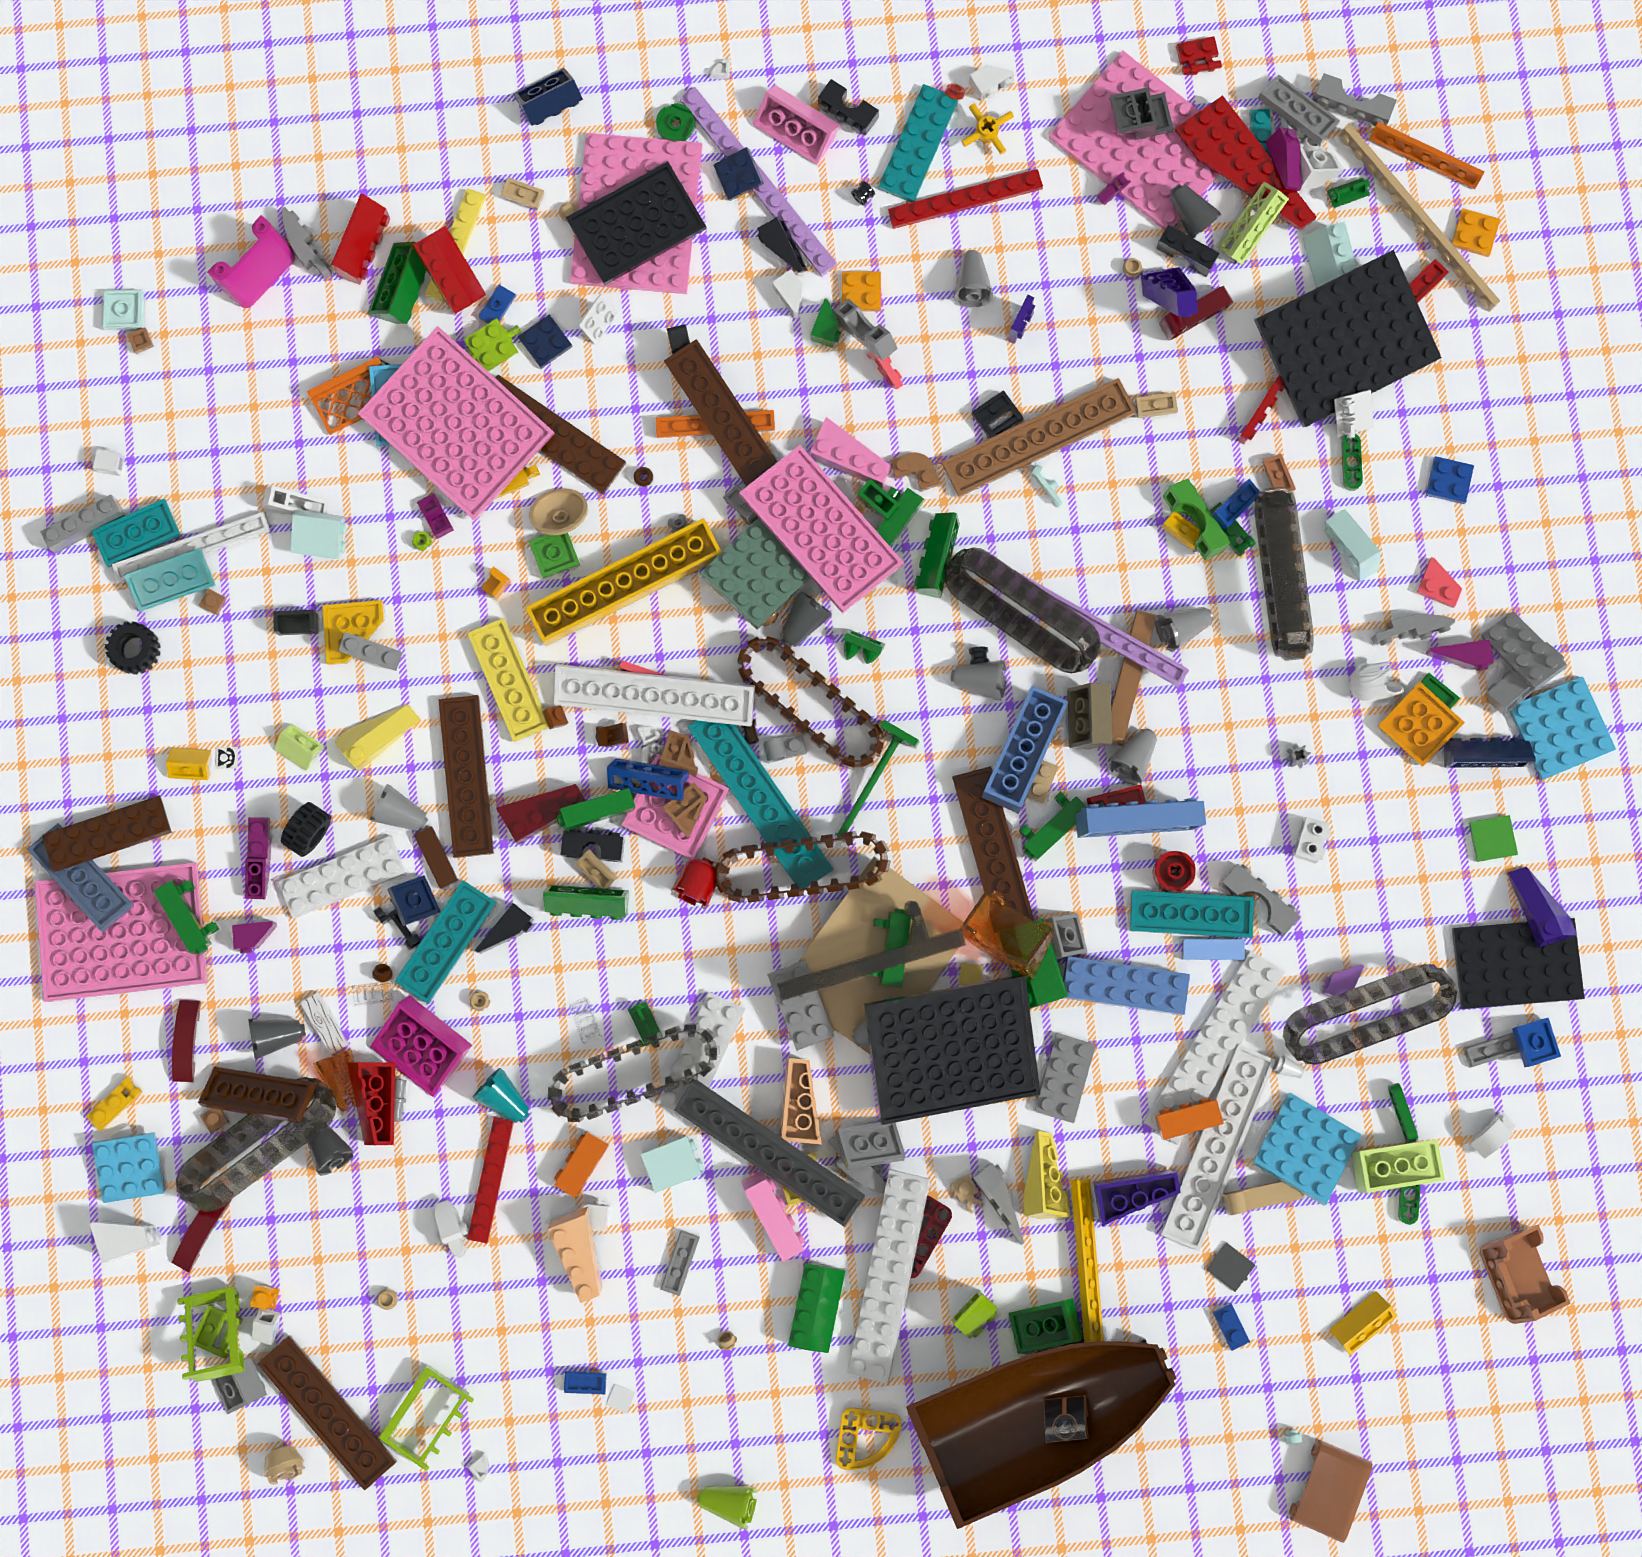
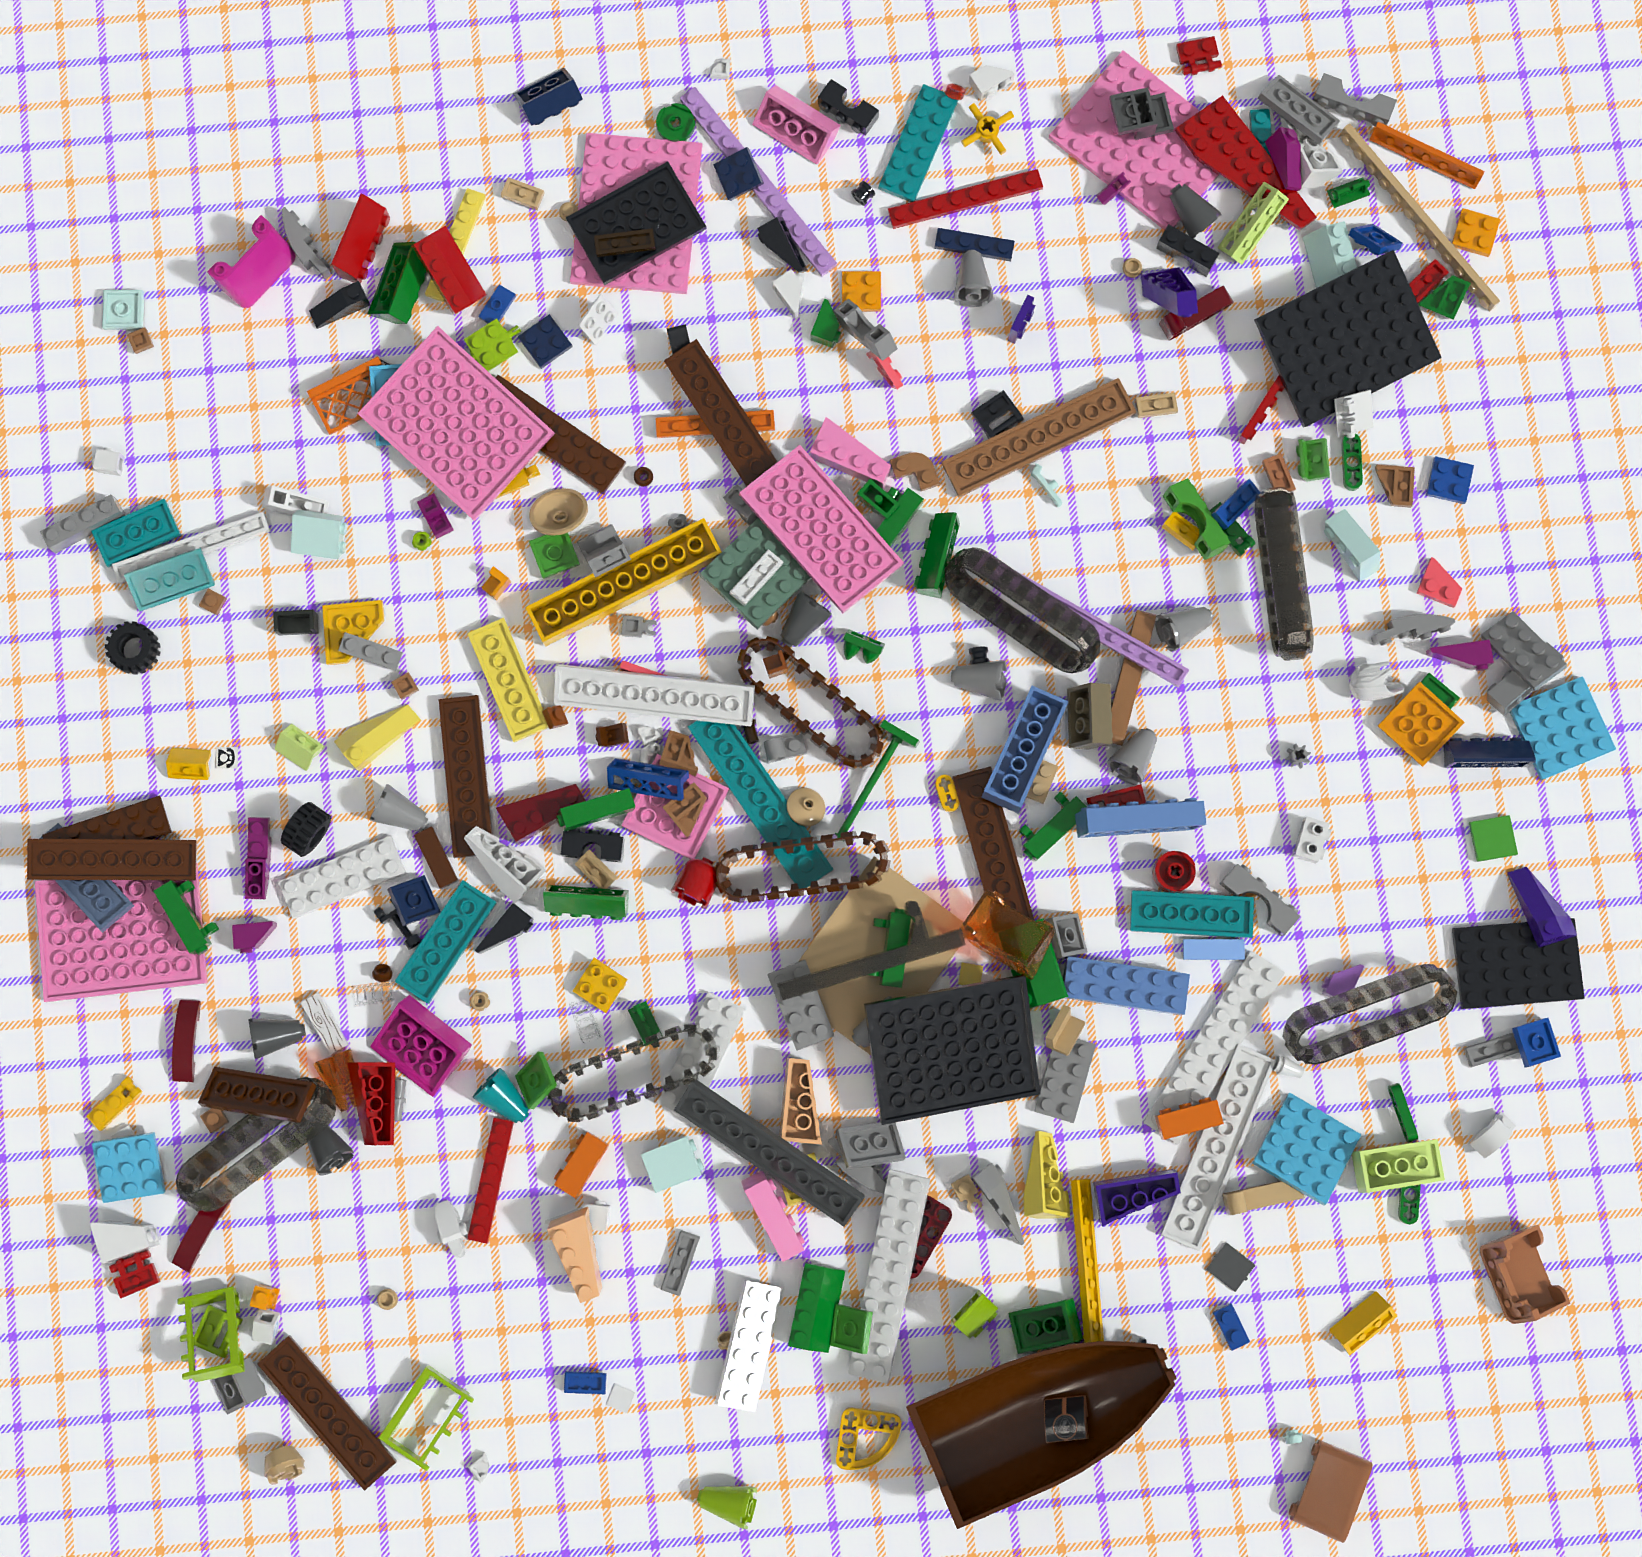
(111, 859): none -> reddish brown plate
(136, 1280): none -> red plate
(339, 305): none -> black slope
(405, 686): none -> medium nougat plate
(509, 869): none -> white wedge
(535, 1080): none -> bright green tile
(600, 985): none -> yellow hinge
(603, 550): none -> light grey panel
(624, 242): none -> dark brown plate
(634, 626): none -> light grey plate
(749, 1346): none -> white plate
(756, 577): none -> white tile
(775, 665): none -> dark orange panel
(800, 812): none -> tan dish
(851, 1329): none -> bright green tile
(951, 791): none -> yellow beam
(962, 242): none -> dark blue plate
(1064, 1031): none -> tan panel
(1313, 459): none -> bright green bracket
(1375, 239): none -> blue plate
(1397, 484): none -> medium nougat wing
(1447, 297): none -> green wing

